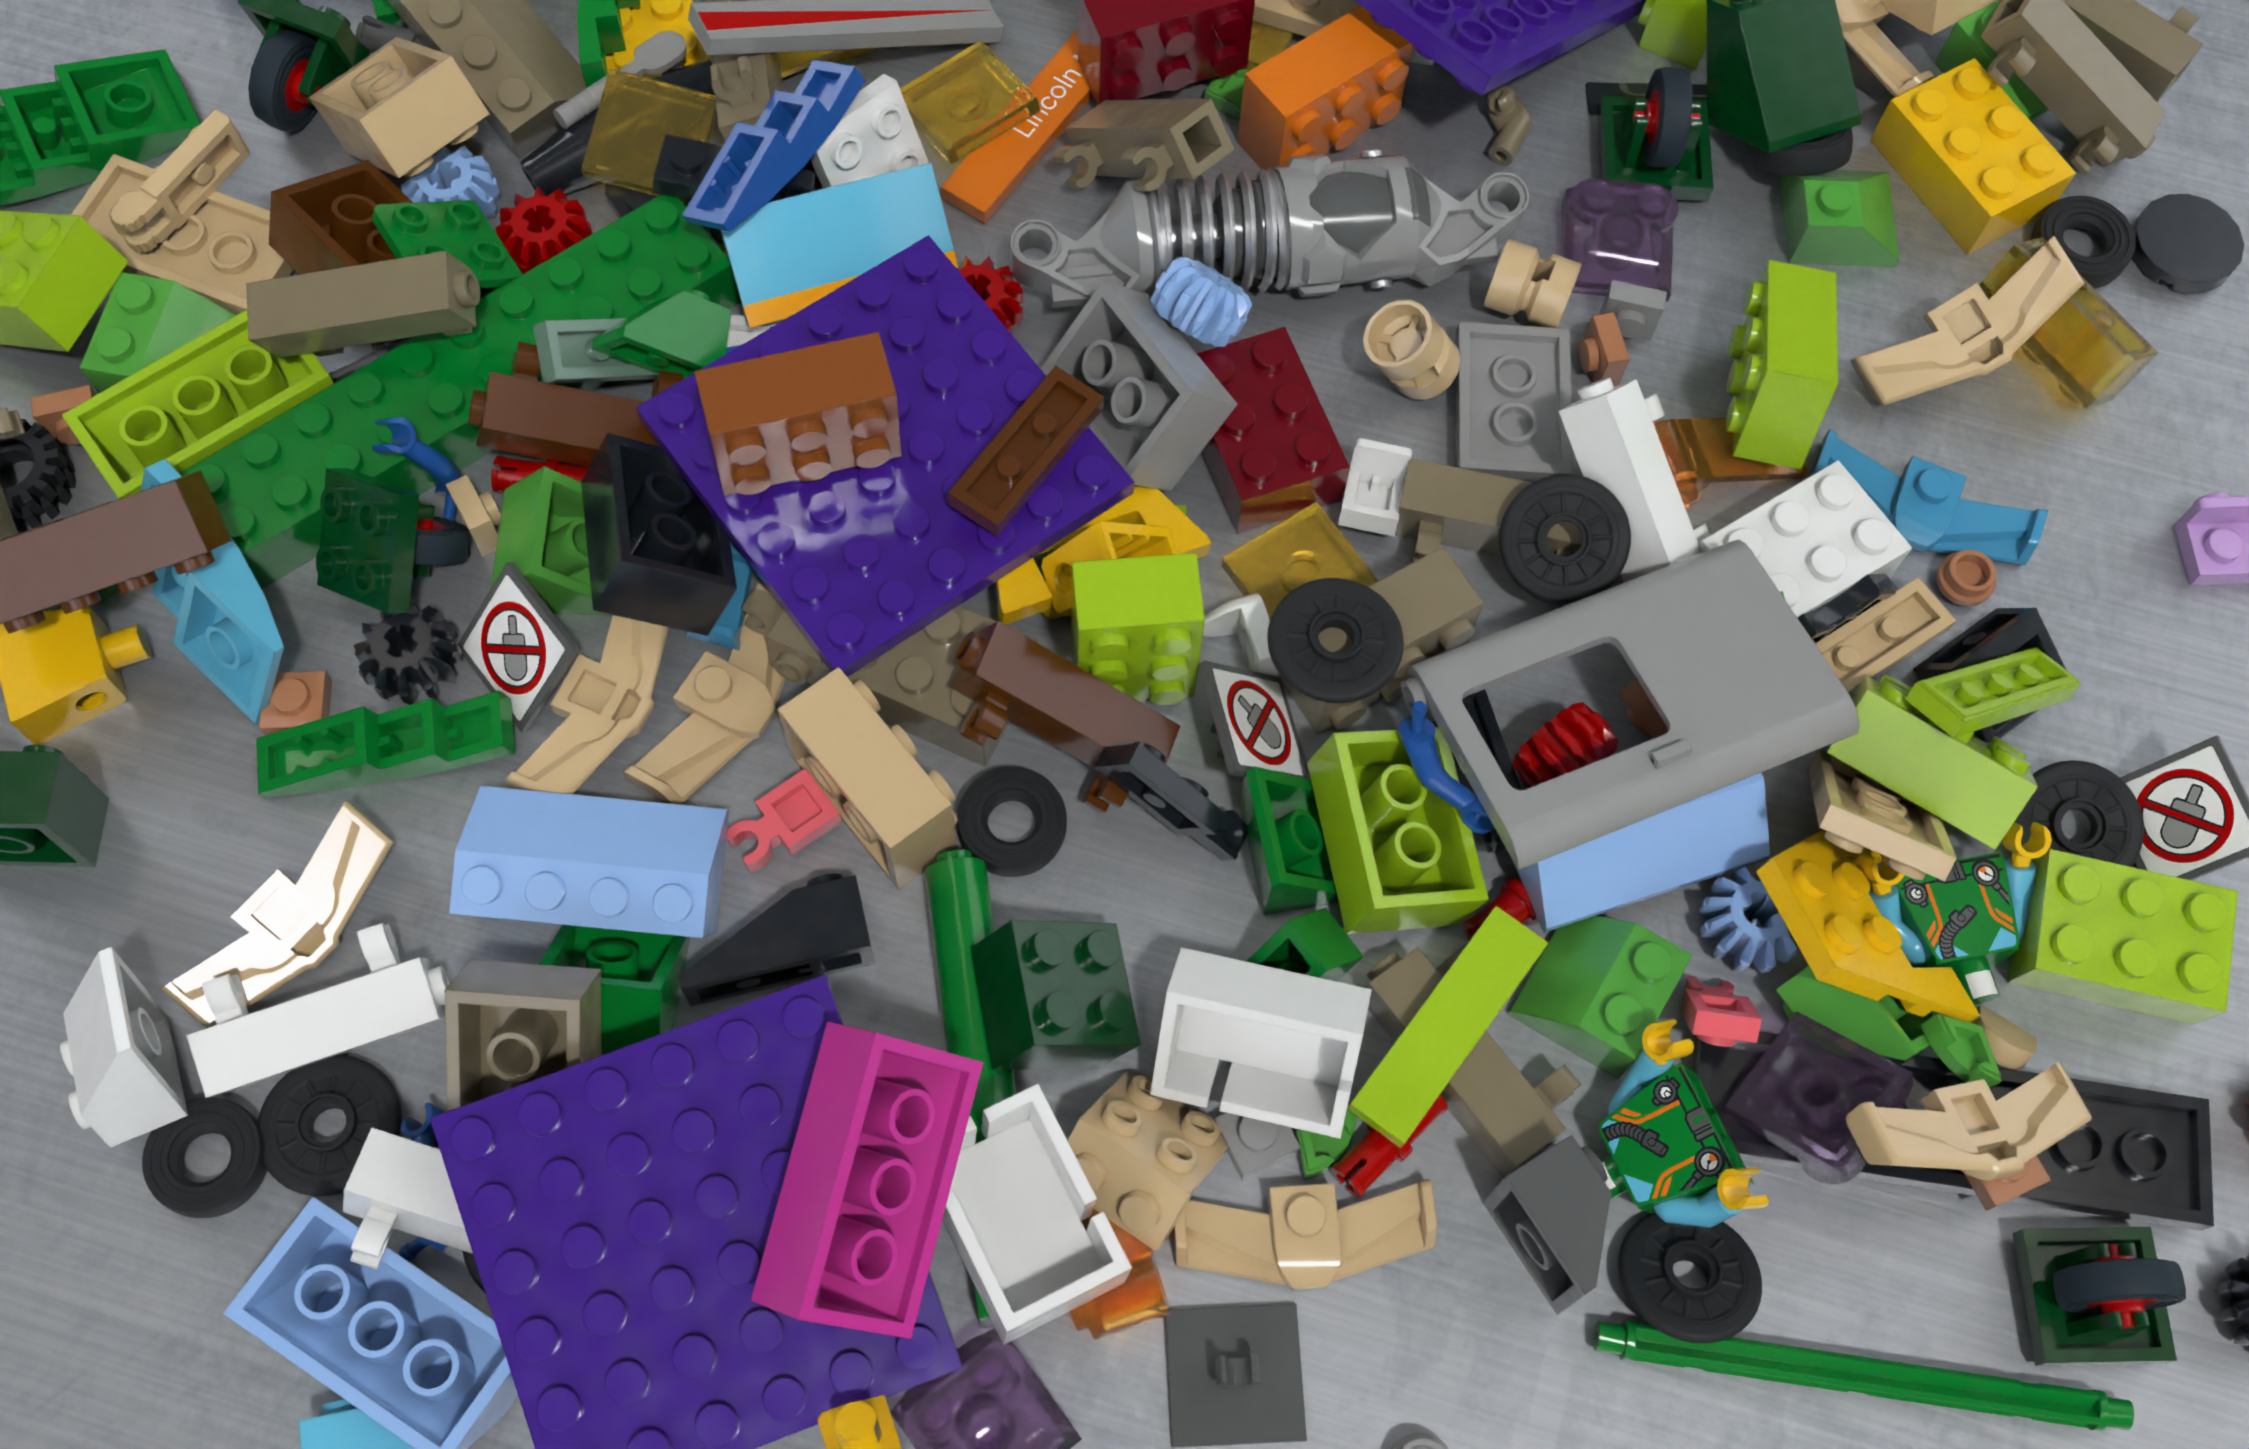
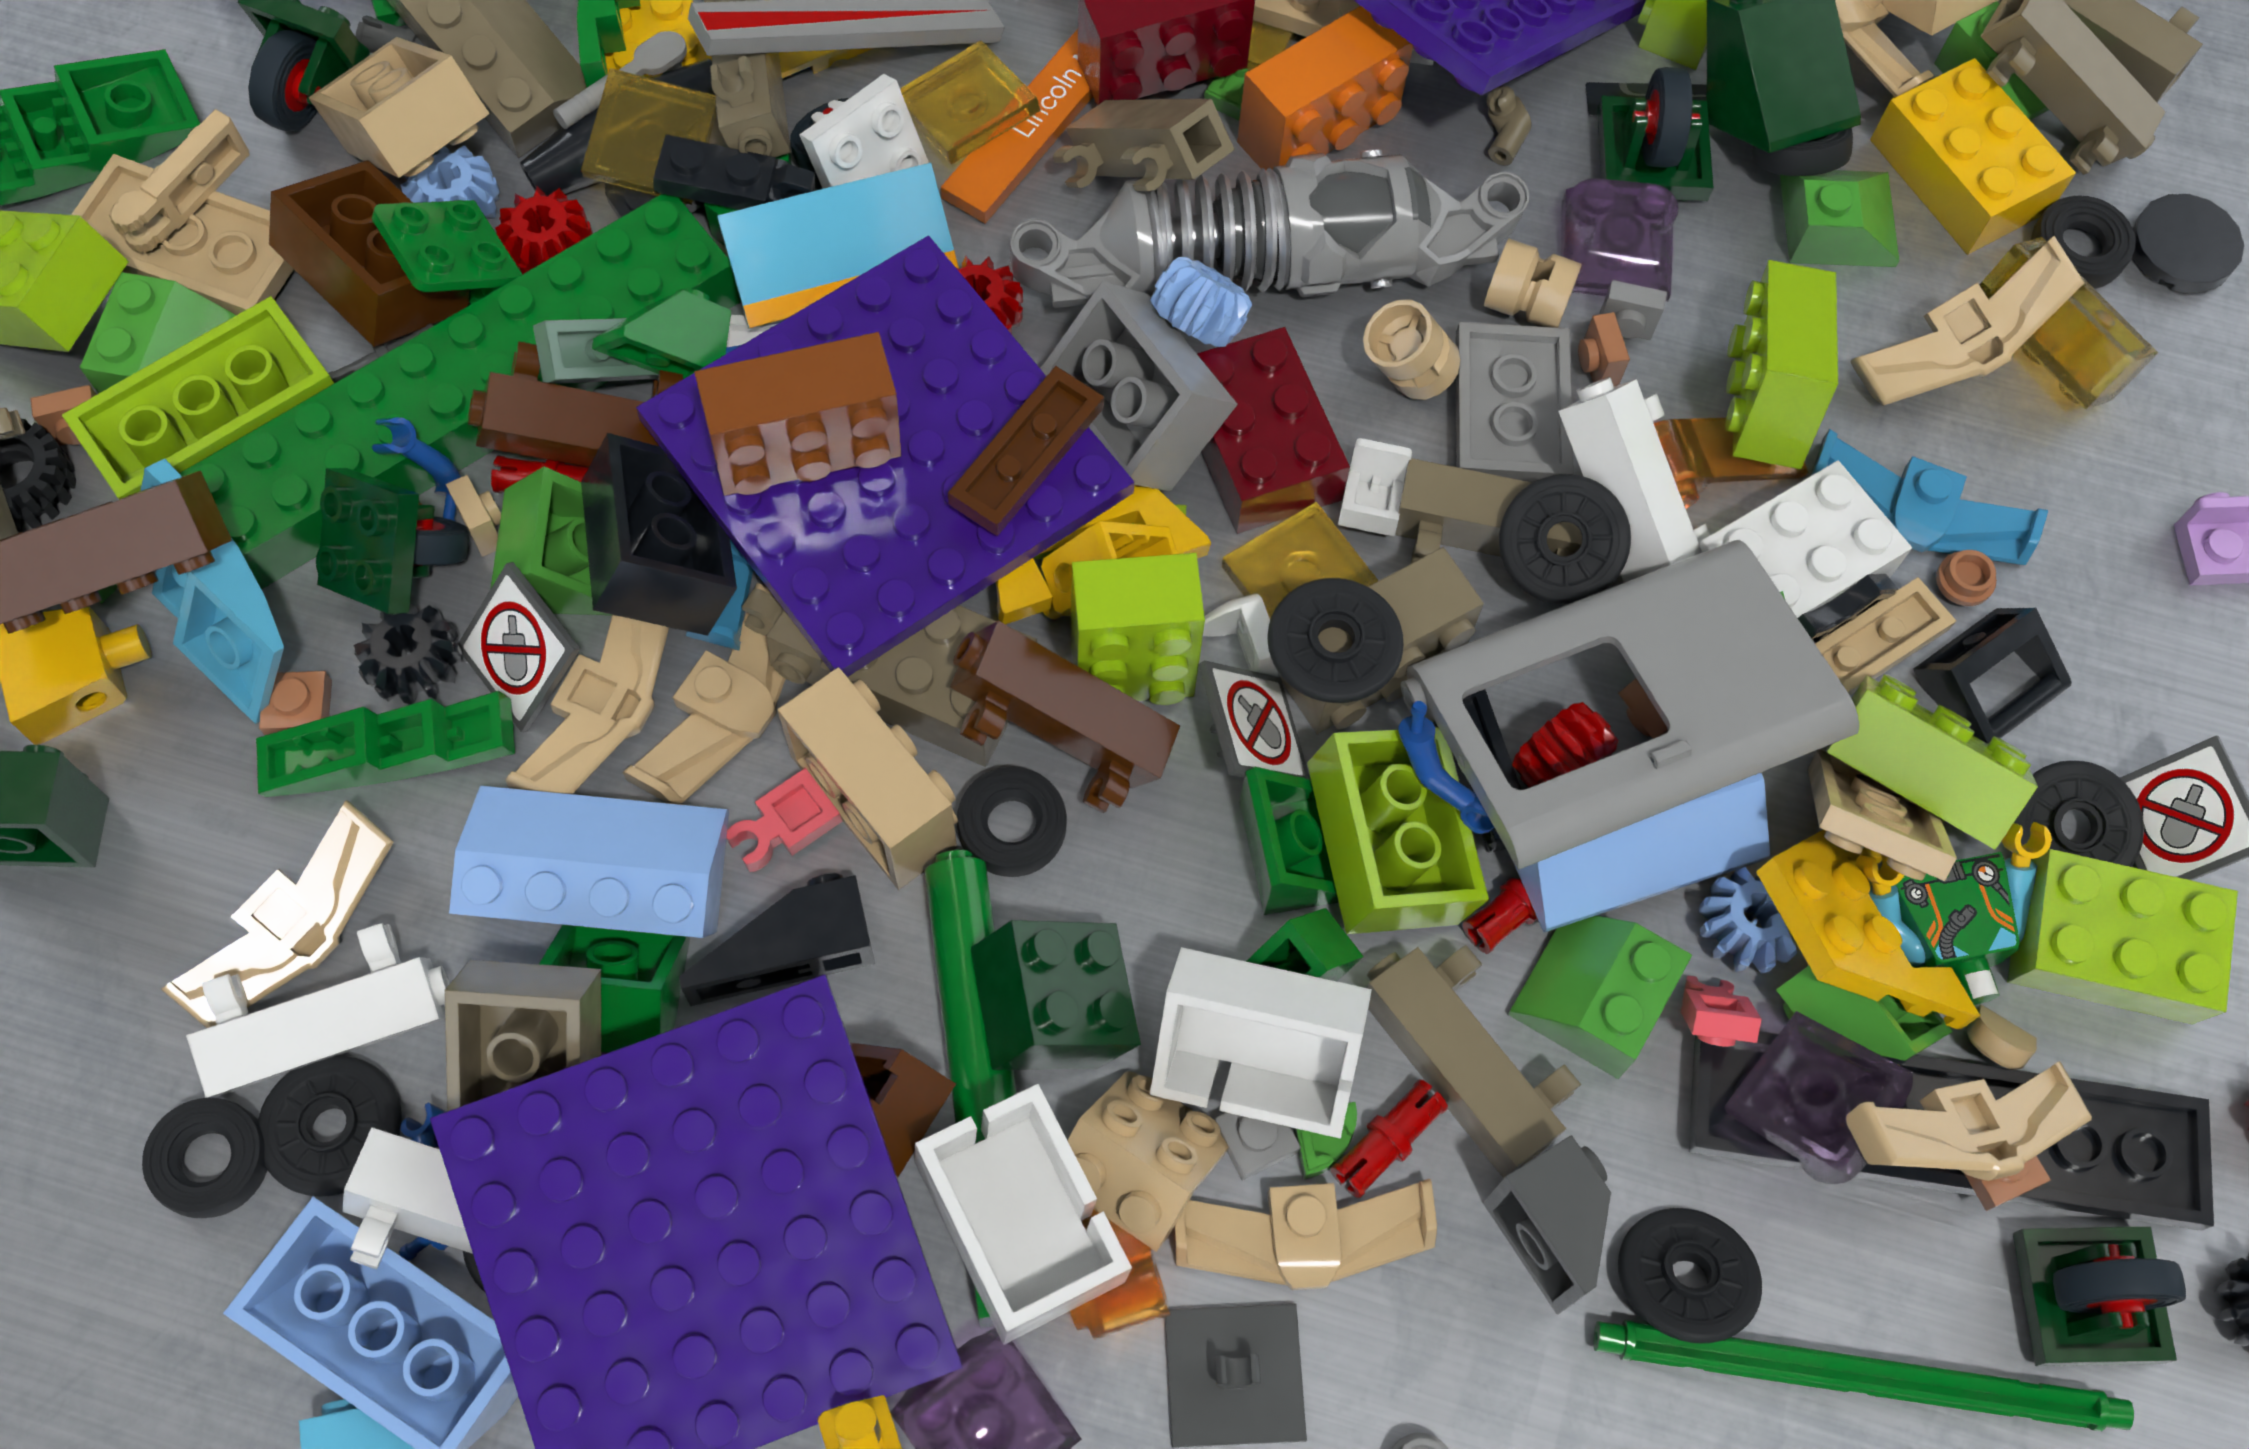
(120, 1055): white slope -> none
(362, 305): dark tan brick -> none
(768, 155): blue slope -> none
(867, 1182): dark pink slope -> none
(1172, 798): black hinge -> none
(1447, 1027): lime tile -> none
(1672, 1142): torso -> none
(1962, 1048): bright green tile -> none
(1992, 691): lime tile -> none

